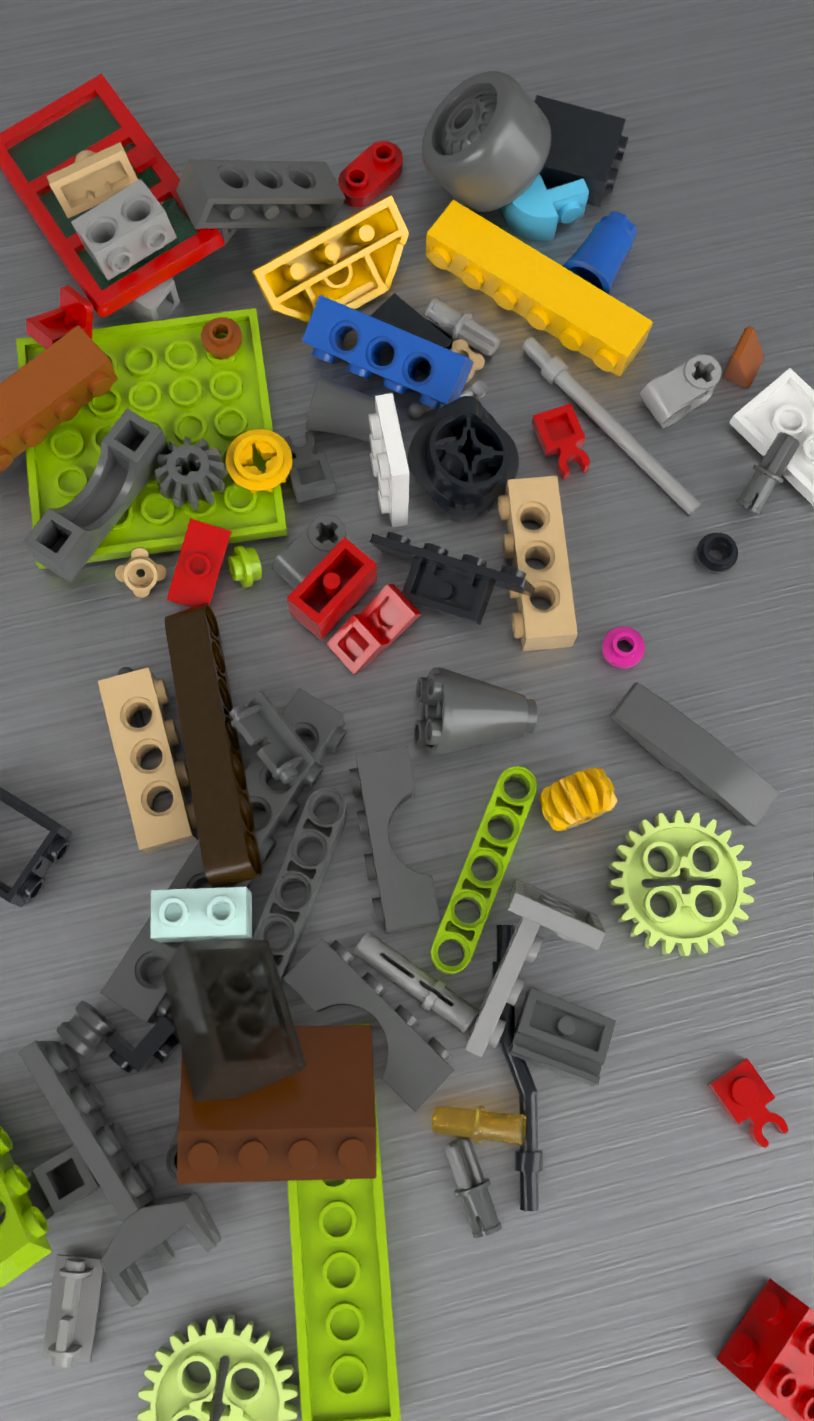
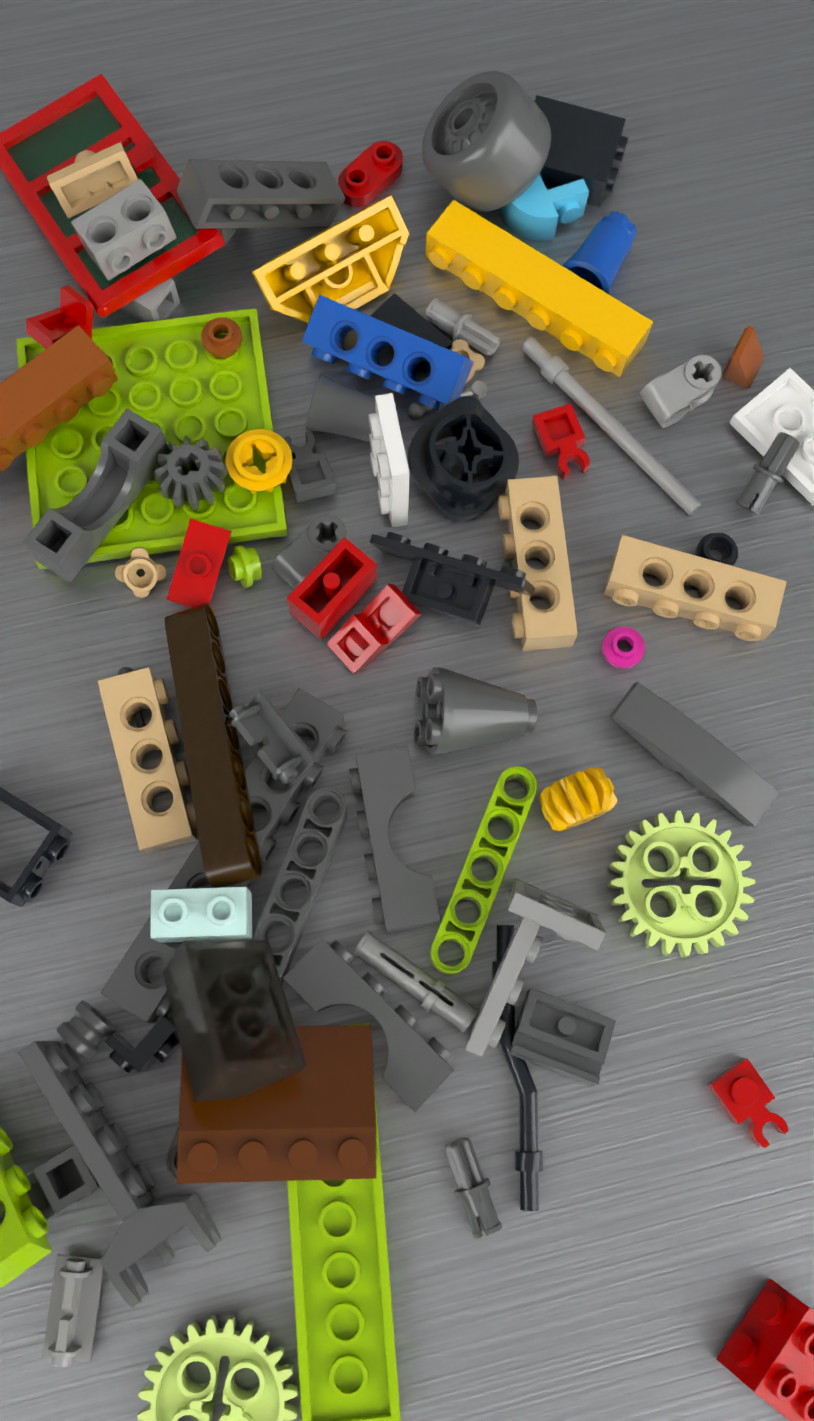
(479, 1125): clear yellow axle -> none
(757, 593): none -> tan brick

